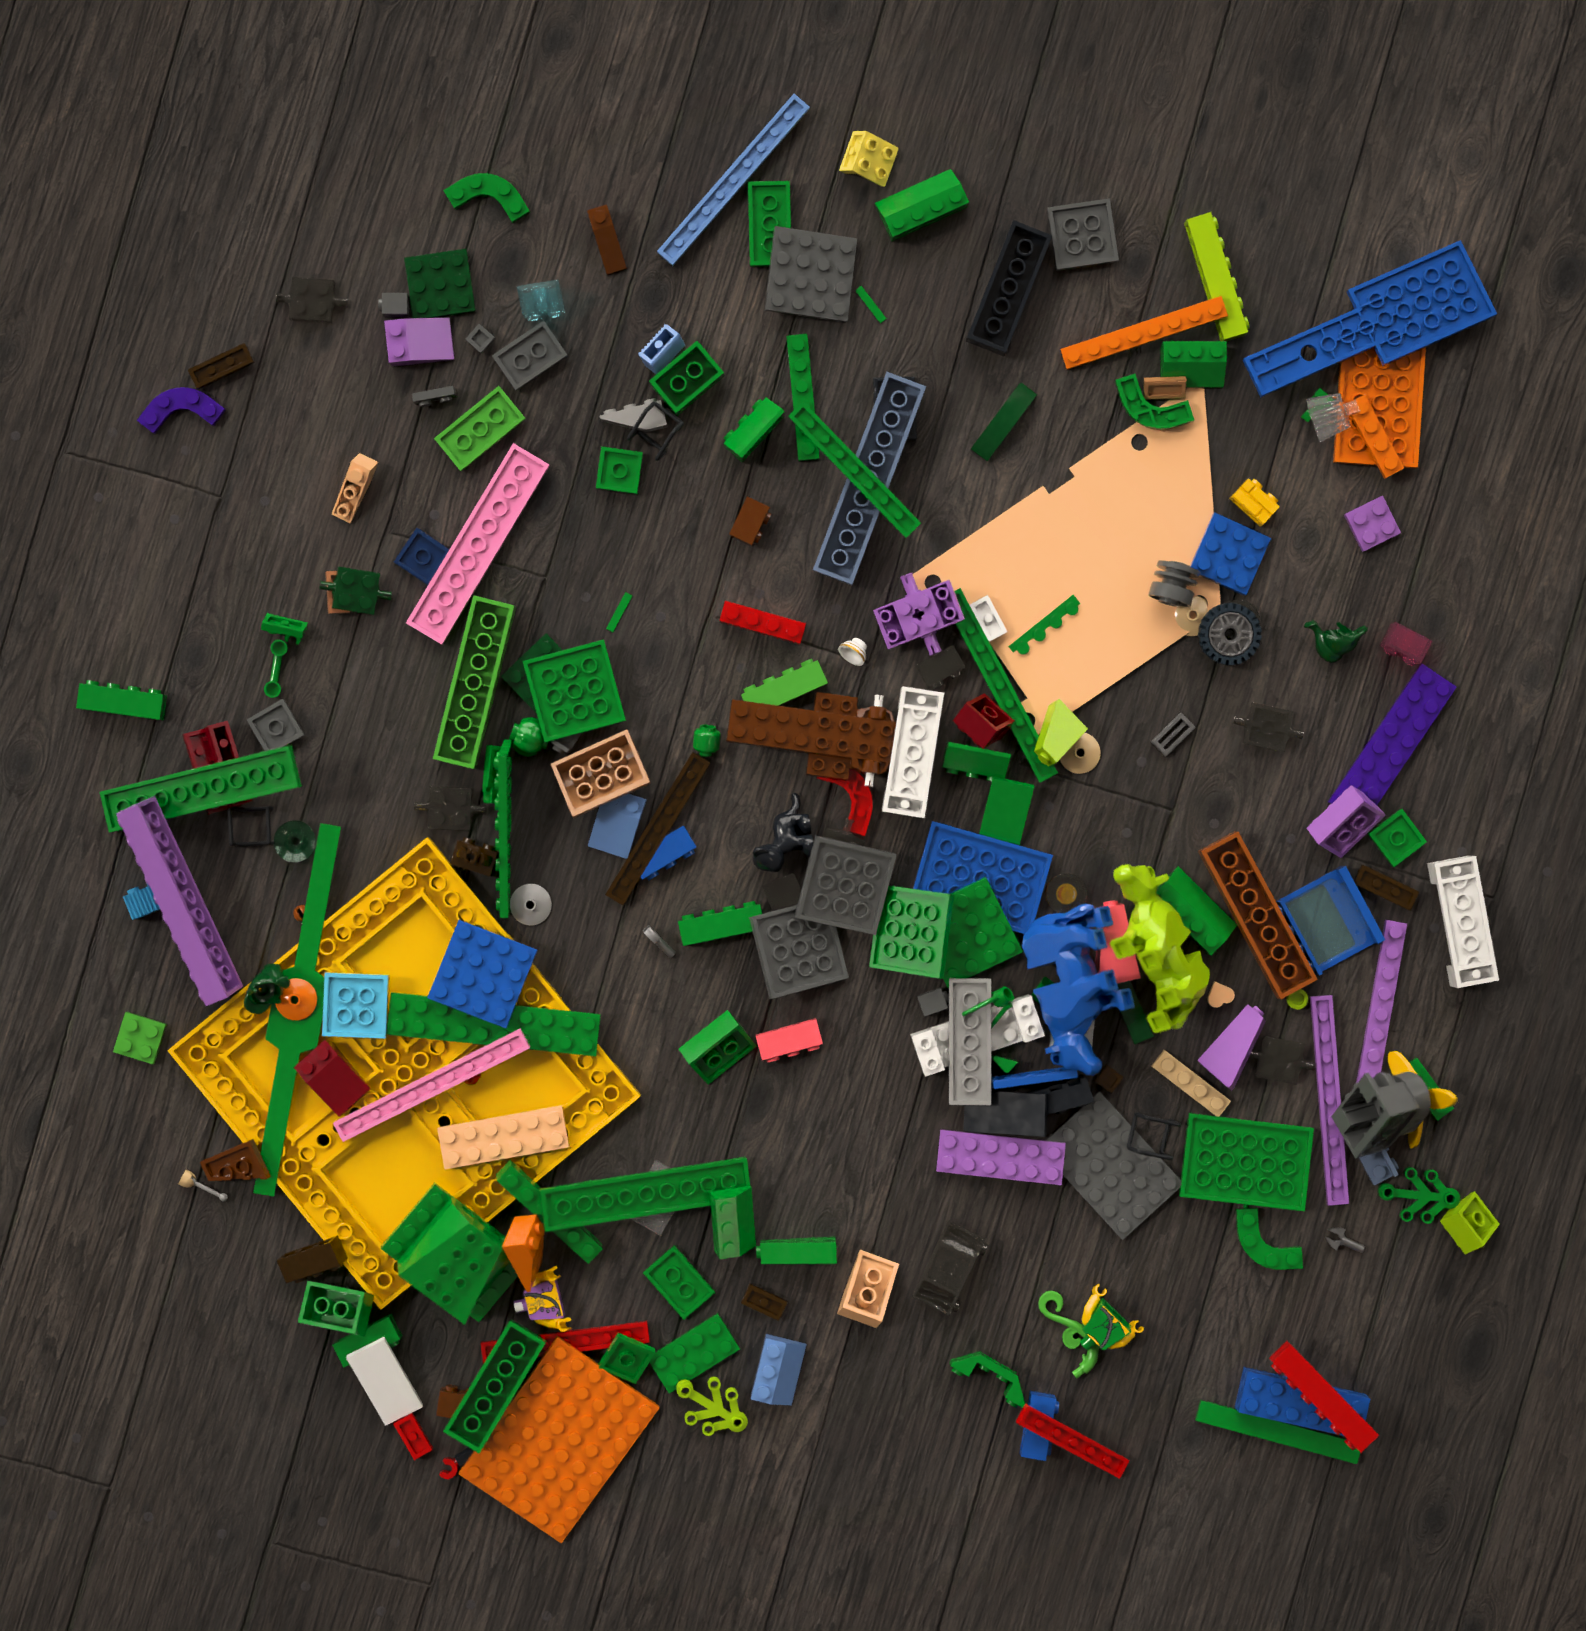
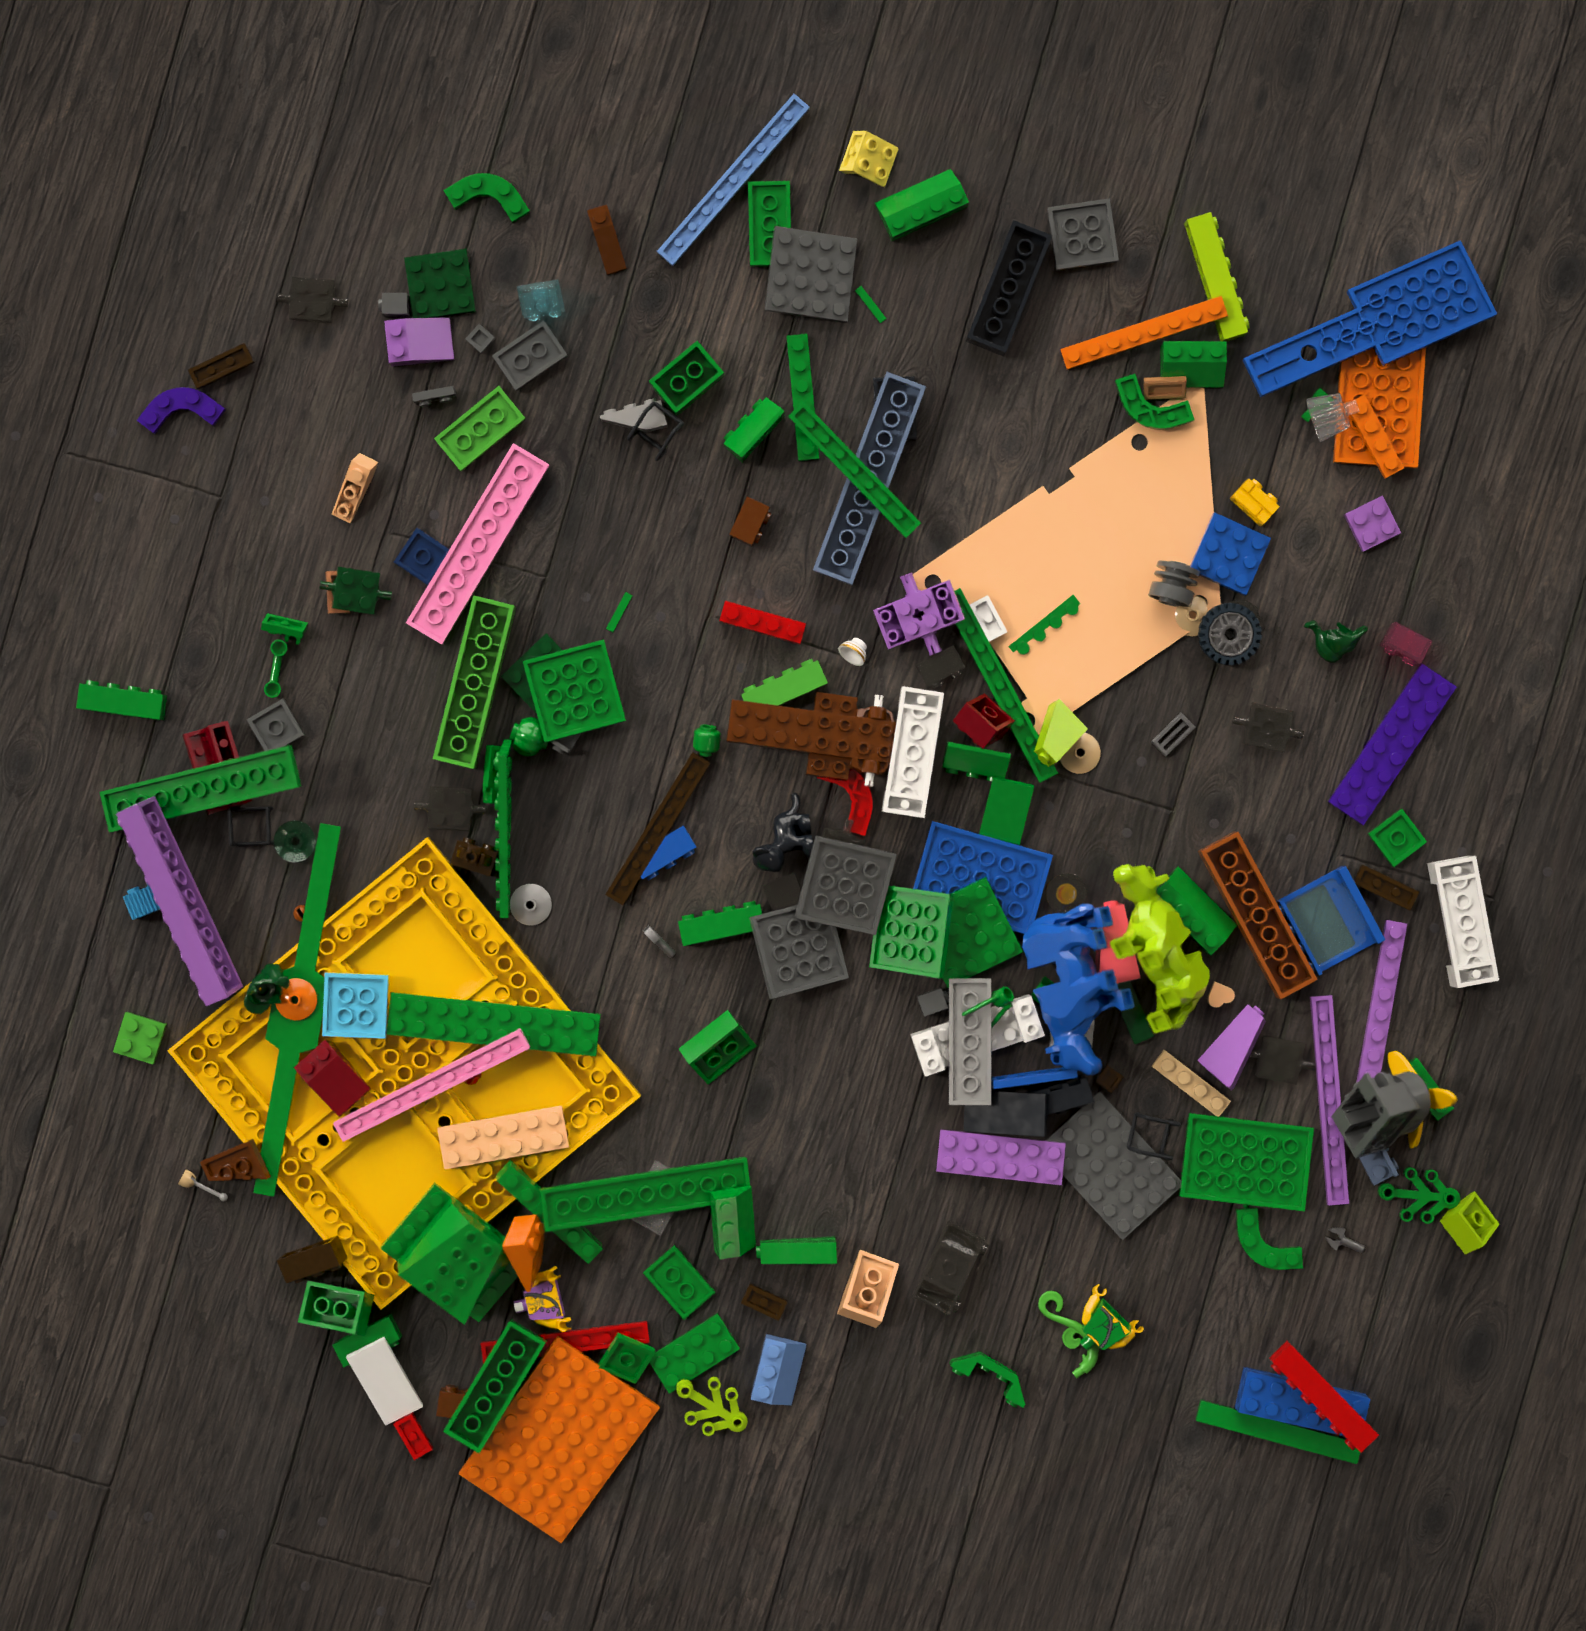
(460, 1460): piece -> none
(482, 974): blue plate -> none
(600, 773): medium nougat slope -> none
(617, 825): medium blue slope -> none
(619, 470): green plate -> none
(661, 349): medium blue brick -> none
(789, 1040): coral brick -> none
(1003, 421): dark green slope -> none
(1004, 1063): green slope -> none
(1032, 1444): blue brick -> none
(1072, 1441): red plate -> none
(1297, 999): lime tile -> none
(1345, 821): medium lavender slope -> none

